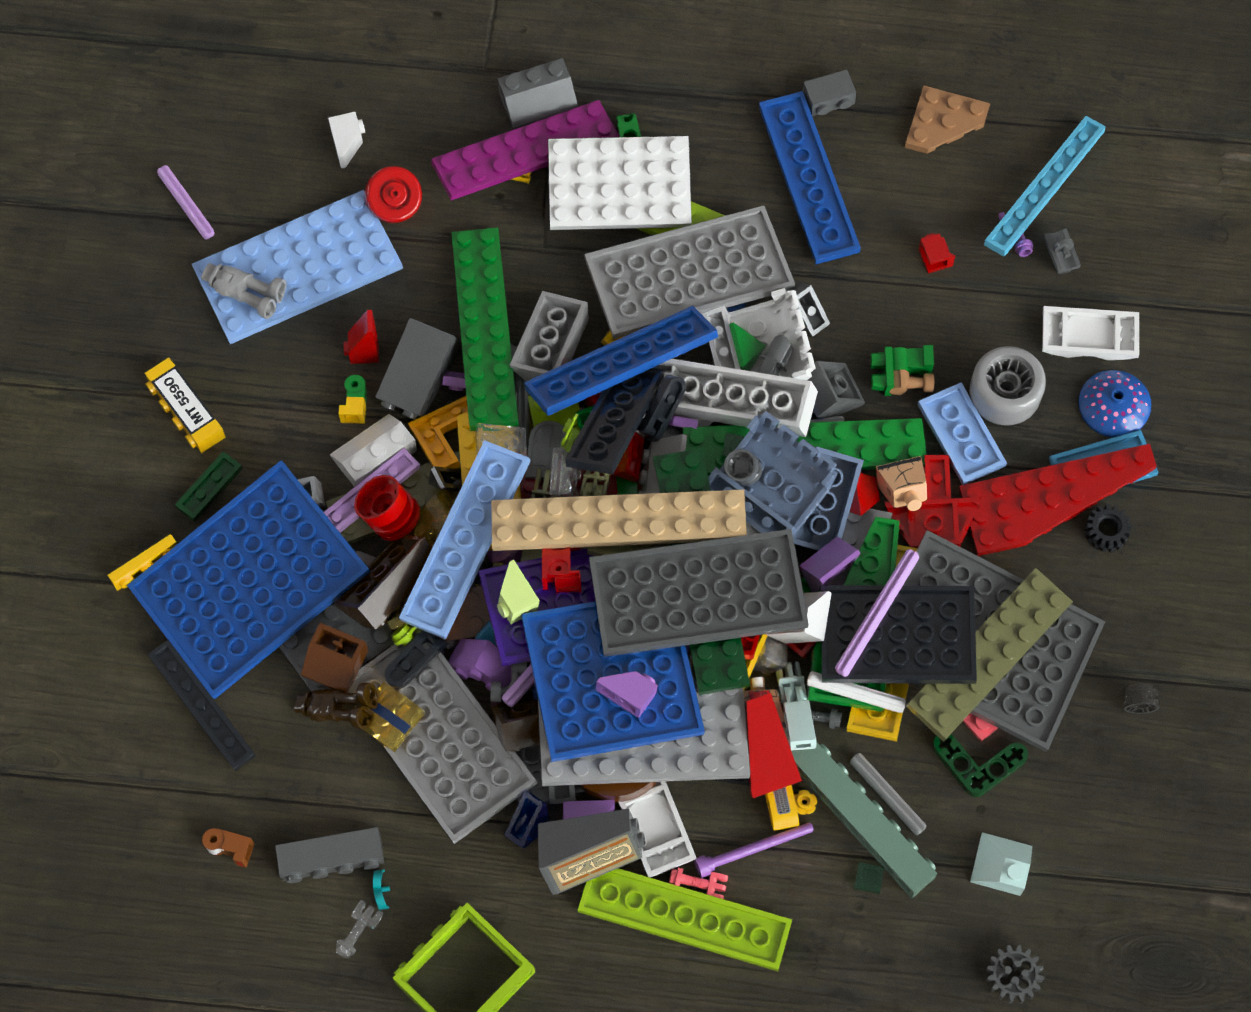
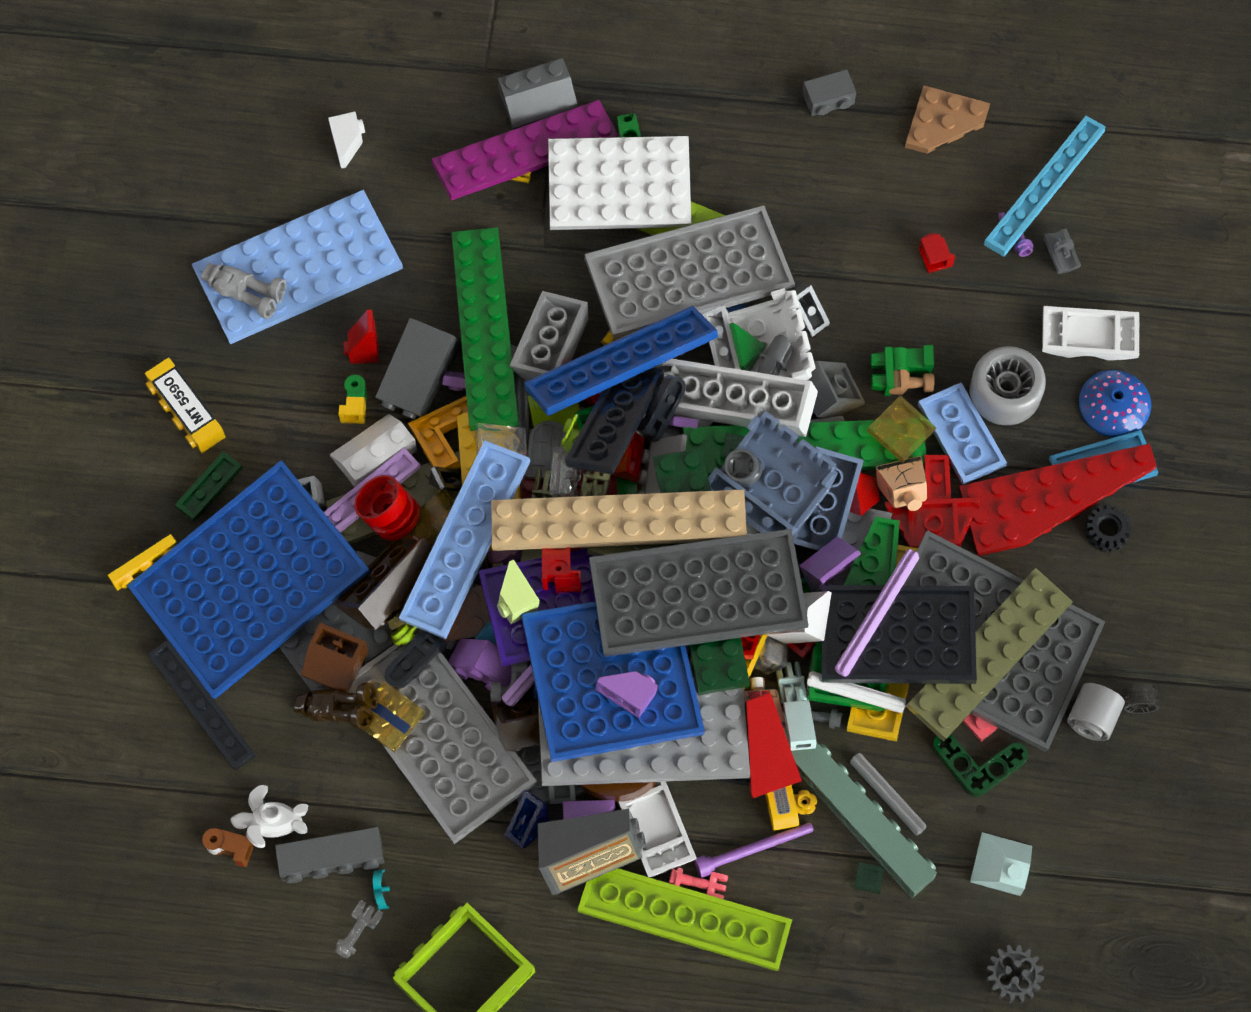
(185, 202): lavender axle -> none
(269, 819): none -> white animal
(393, 194): red wheel -> none
(809, 178): blue plate -> none
(901, 429): none -> clear yellow plate
(1095, 712): none -> light grey piece

